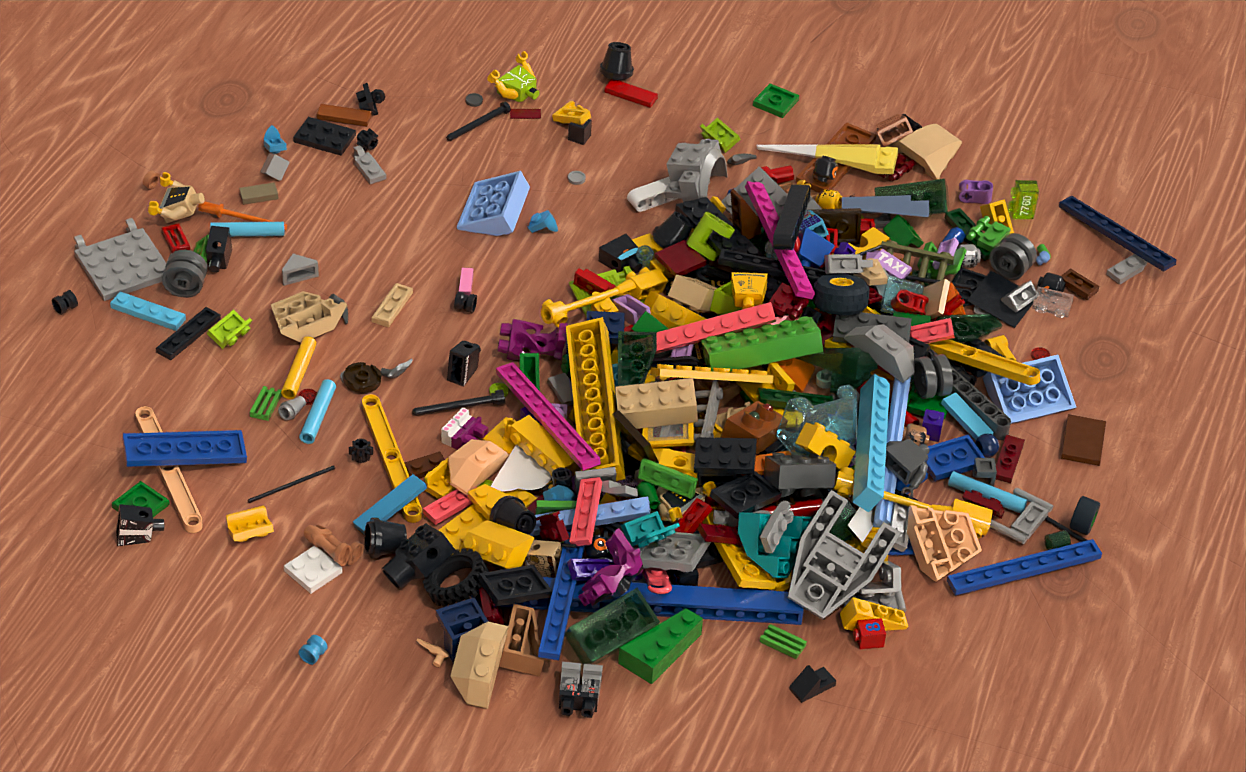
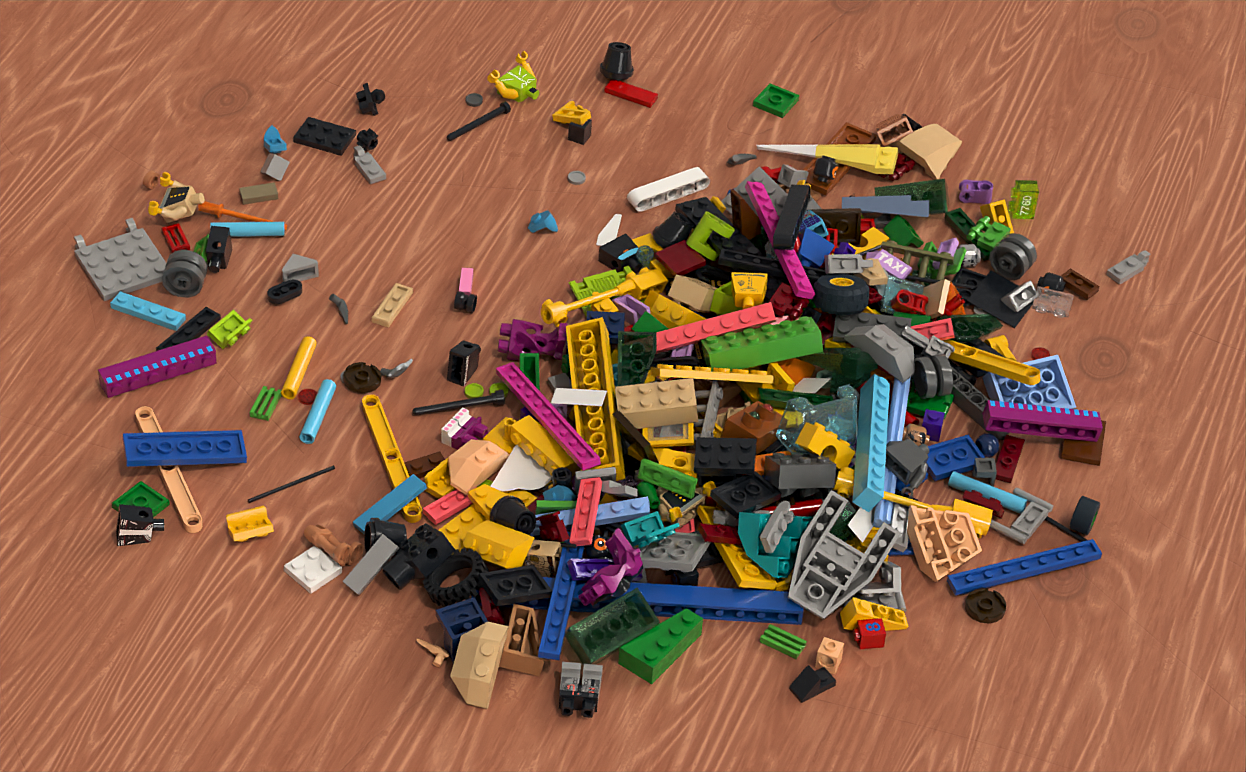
(64, 302): black wheel -> none
(157, 366): none -> magenta brick
(284, 291): none -> black plate
(291, 408): light grey cone -> none
(306, 315): tan wedge -> none
(311, 651): dark azure wheel -> none
(344, 115): dark orange tile -> none
(361, 450): black gear -> none
(371, 564): none -> light grey tile
(474, 390): none -> lime piece
(495, 205): light blue slope -> none
(525, 114): dark red sticker -> none
(578, 397): none -> white sticker
(591, 282): red panel -> none
(610, 230): none -> white sticker
(657, 577): coral plate -> none
(692, 167): light grey piece -> none
(693, 516): red plate -> none
(720, 131): lime bracket -> none
(790, 176): none -> light grey panel
(810, 385): none -> white sticker
(829, 199): yellow head -> none
(829, 655): none -> light nougat brick
(930, 346): none -> light grey connector
(955, 233): blue cone -> none
(965, 416): medium azure tile -> none
(985, 605): none -> dark brown tile
(1042, 420): none -> magenta brick
(1044, 255): medium blue arm -> none
(1057, 540): clear green gear -> none
(1117, 233): dark blue tile -> none

